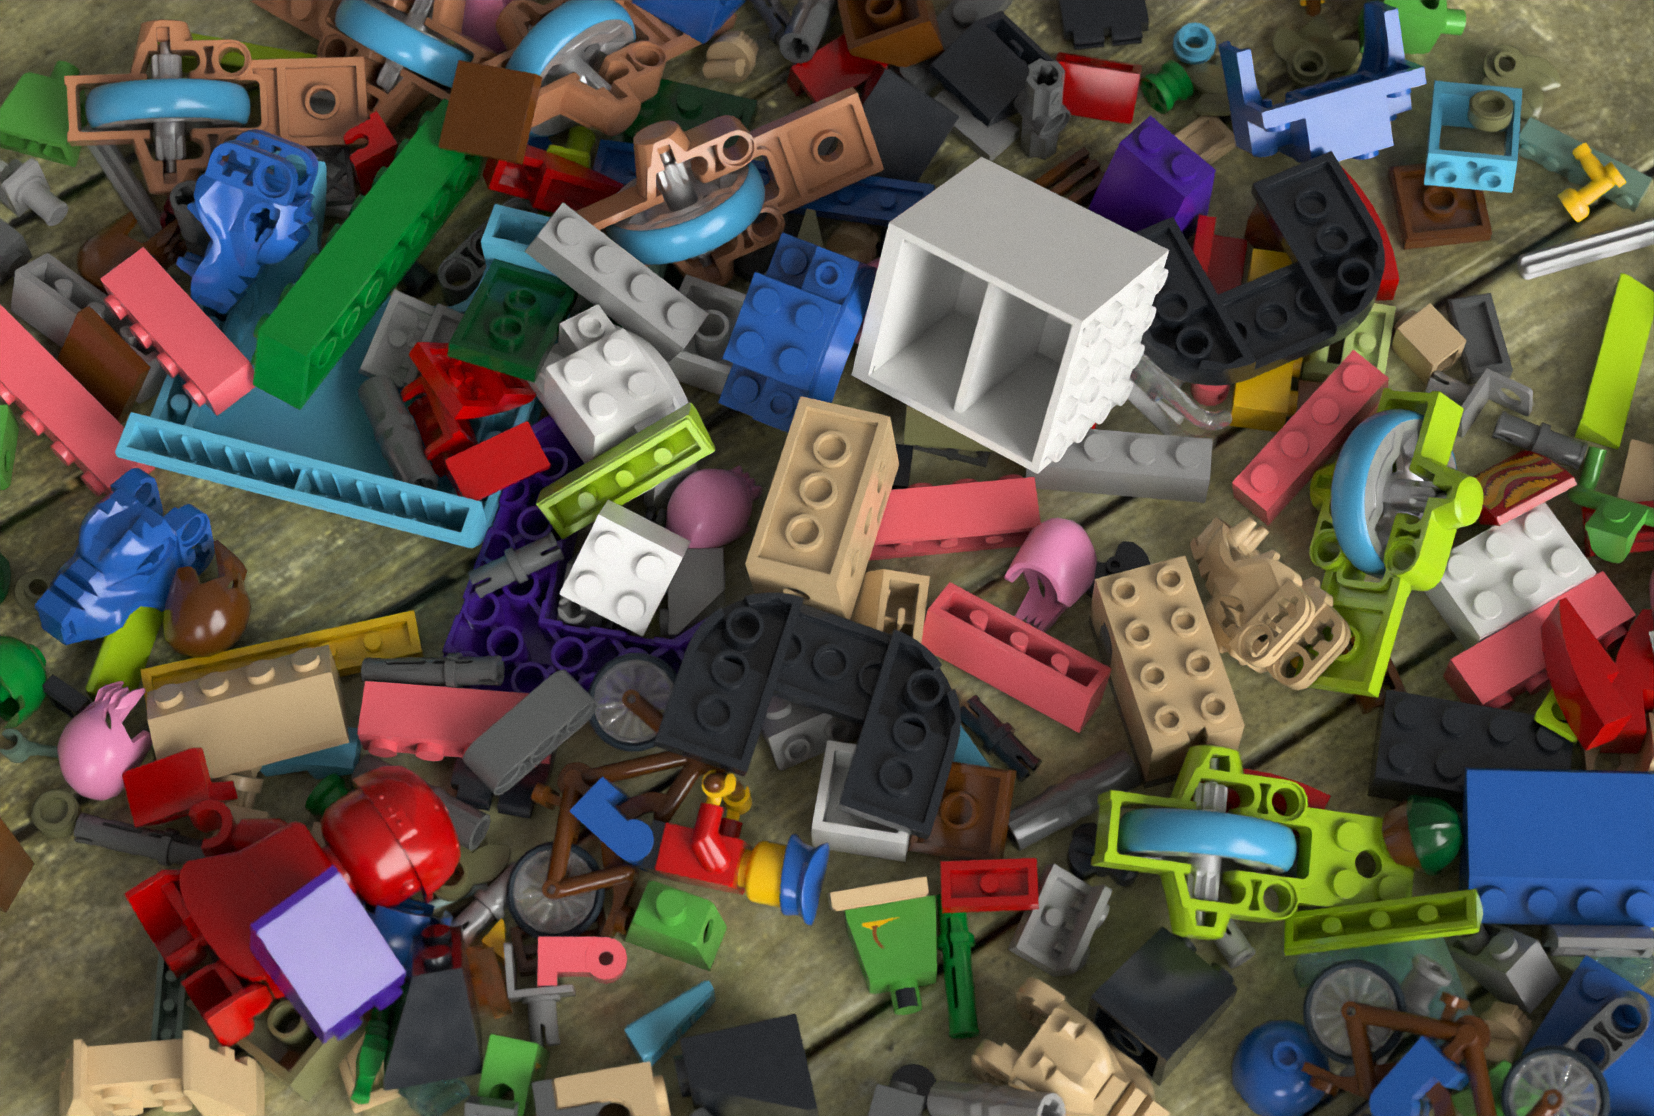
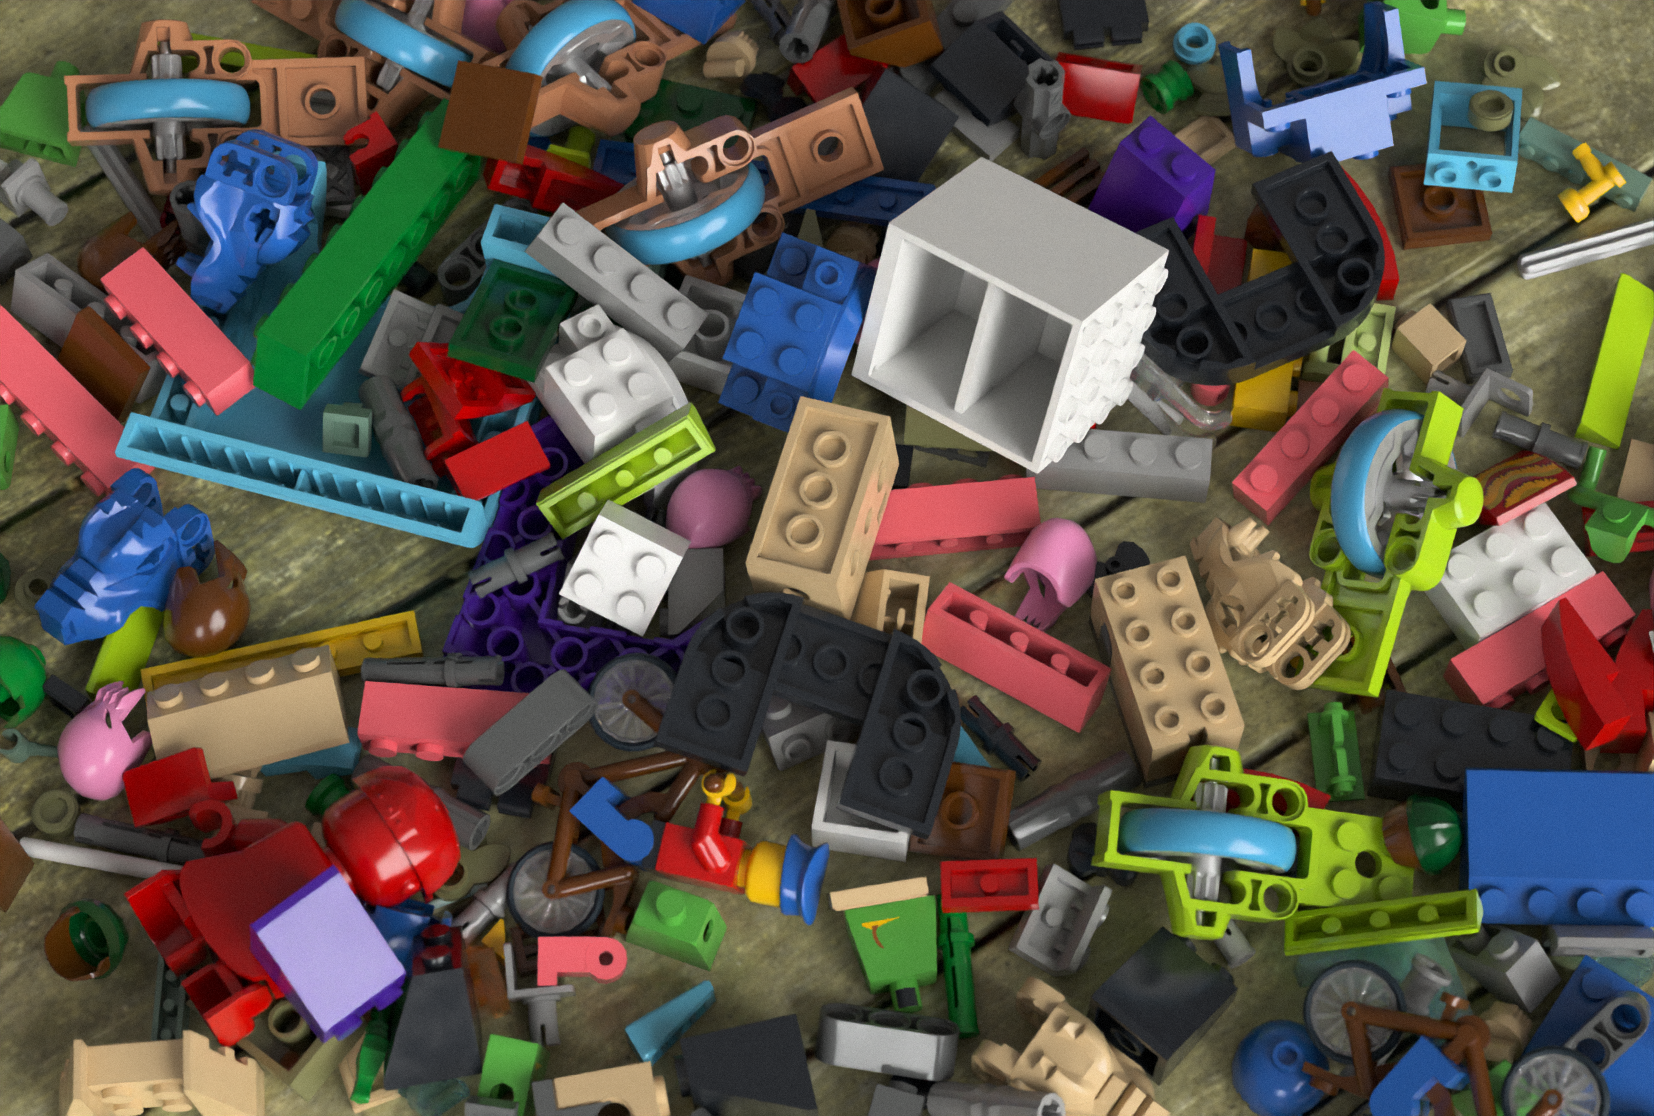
(86, 941): none -> piece
(94, 858): none -> white axle
(347, 429): none -> sand green tile
(769, 91): none -> black piece
(886, 1041): none -> dark grey beam
(1336, 753): none -> bright green hinge

